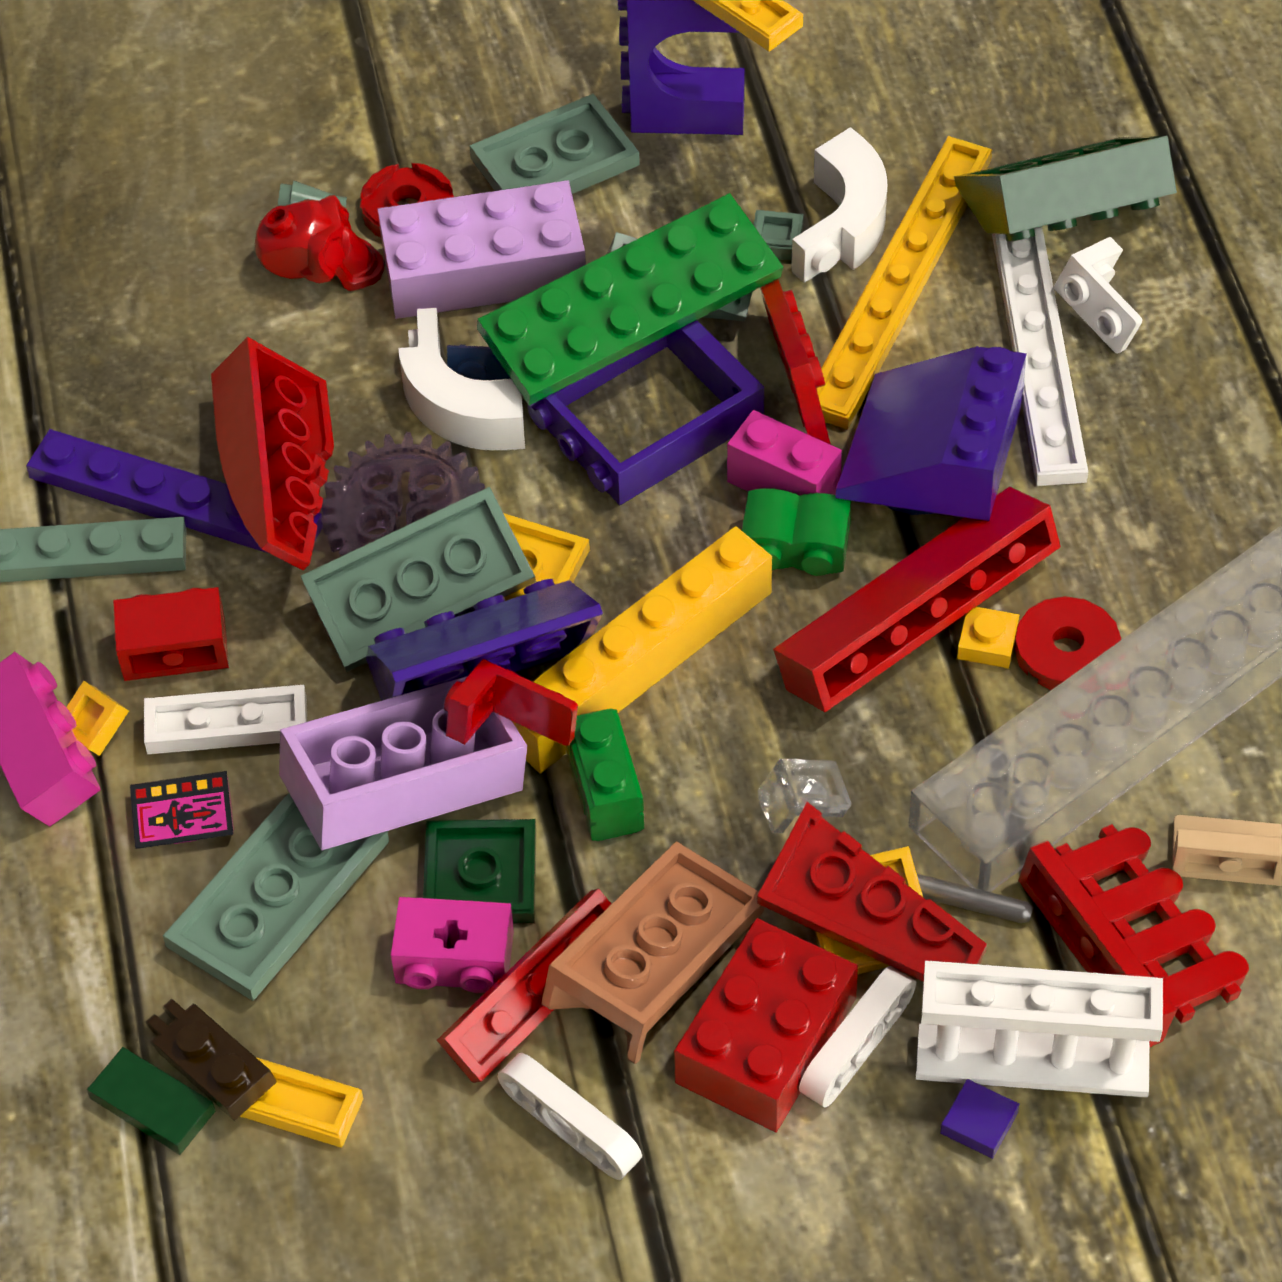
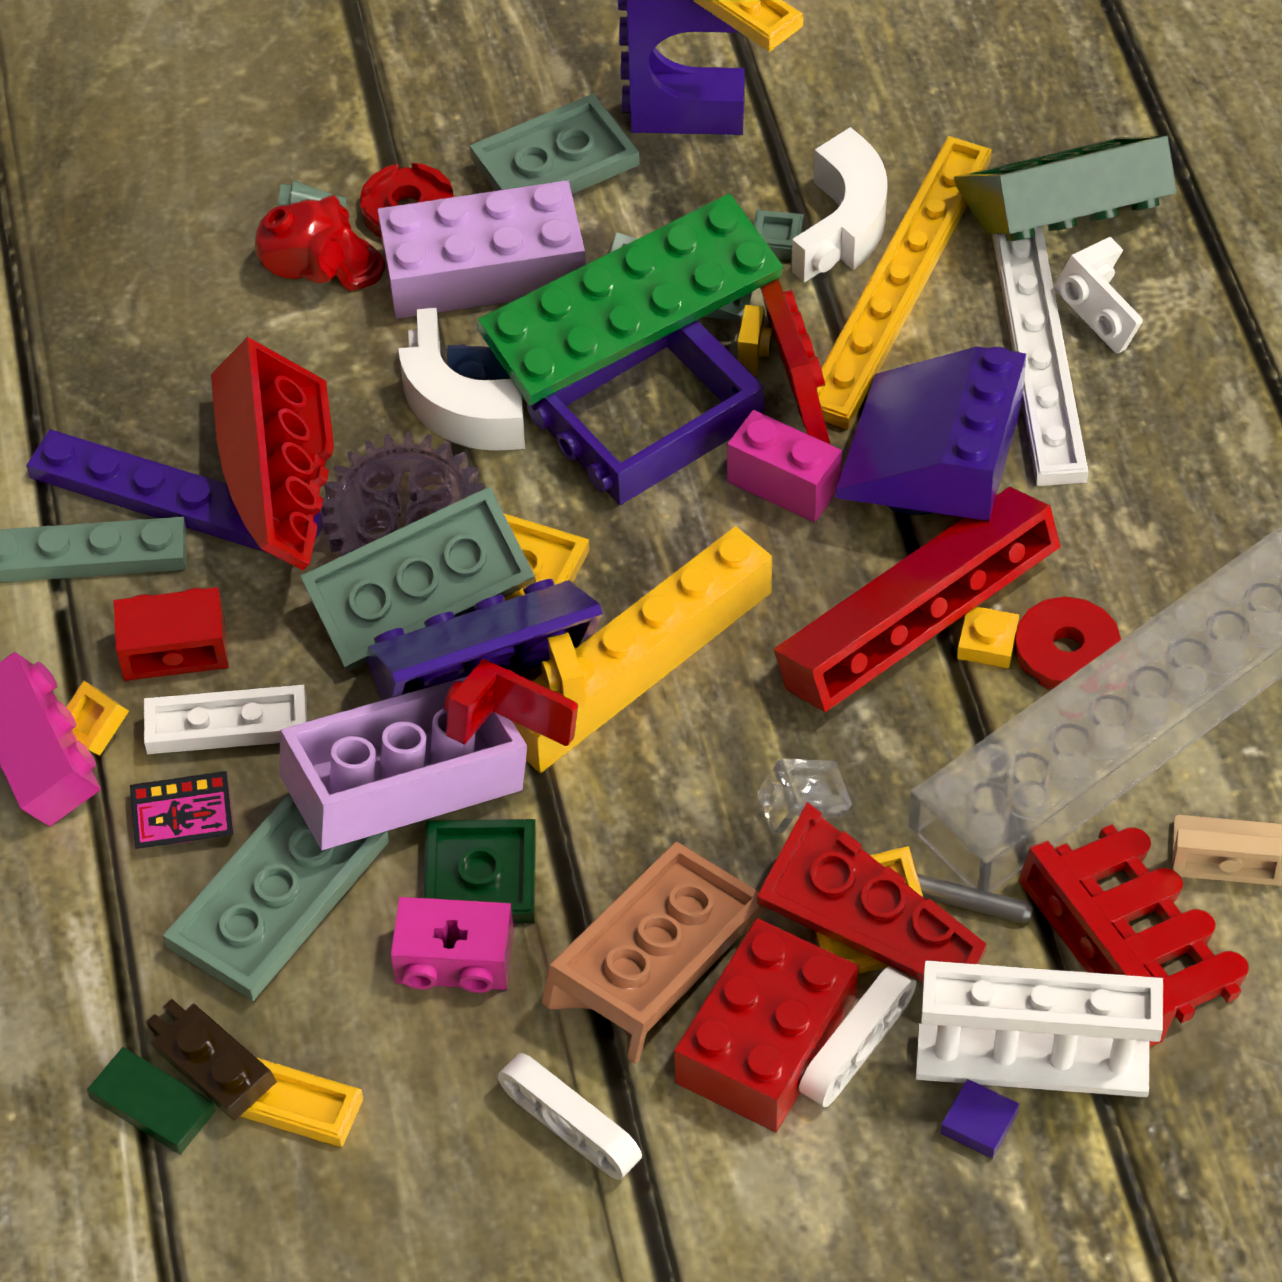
(514, 1002): red plate -> none
(563, 671): none -> yellow plate
(605, 776): green brick -> none
(754, 338): none -> yellow plate
(799, 530): green brick -> none

